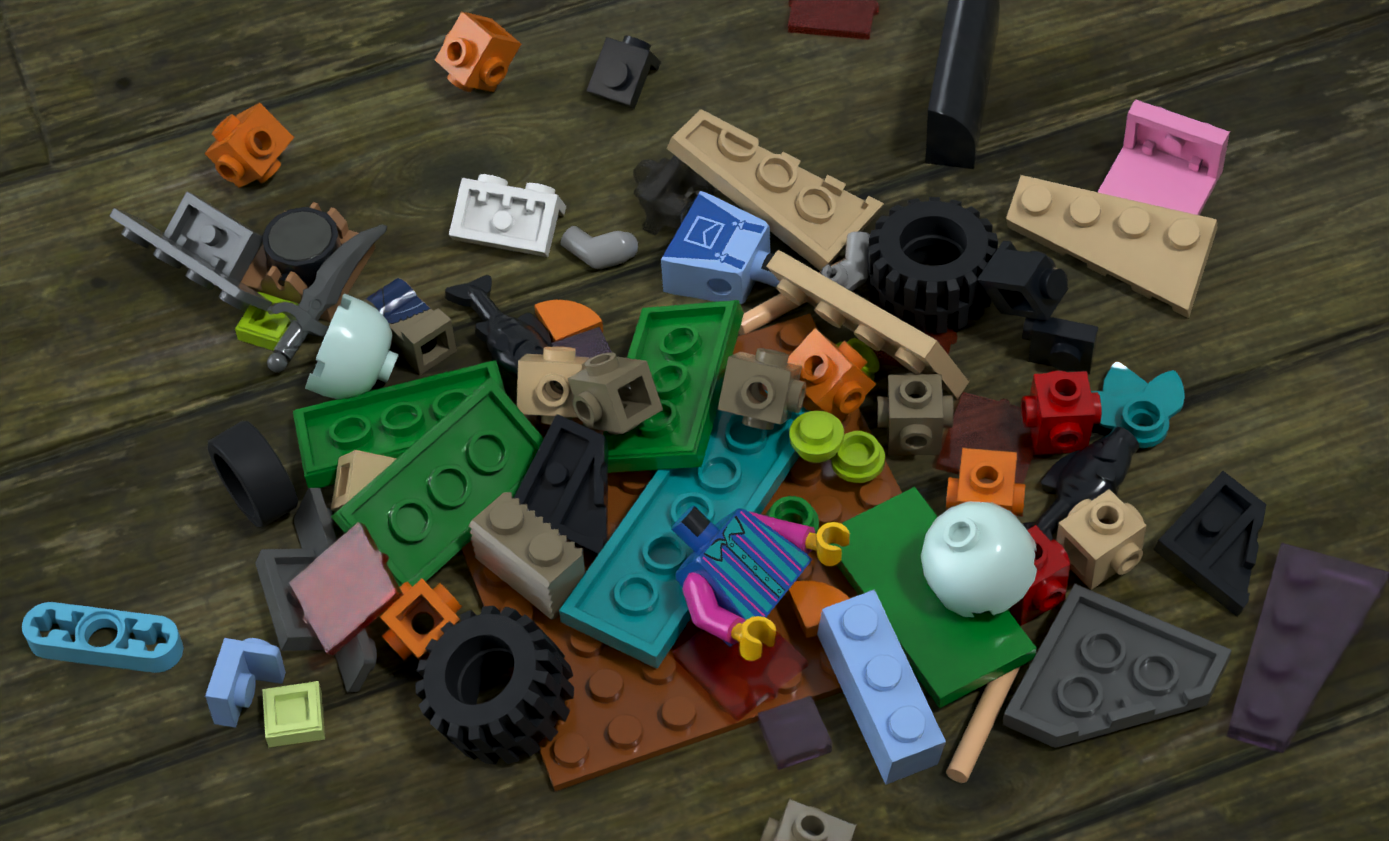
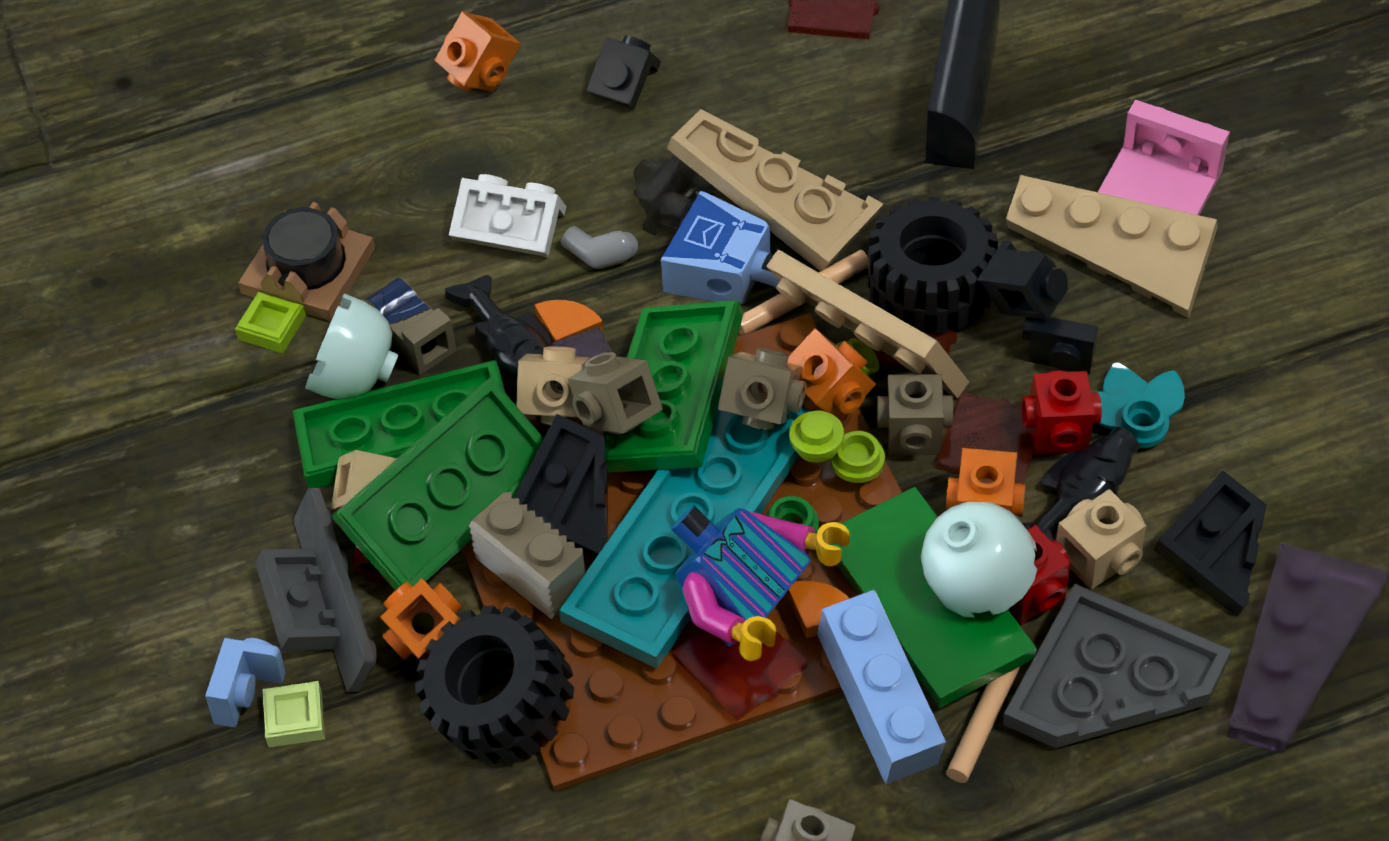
(85, 620): medium azure beam -> none
(206, 242): dark grey bracket -> none
(248, 146): orange brick -> none
(252, 474): black tyre -> none
(319, 297): dark grey piece -> none
(346, 588): clear red piece -> none
(794, 732): clear purple tile -> none
(853, 270): light grey arm -> none

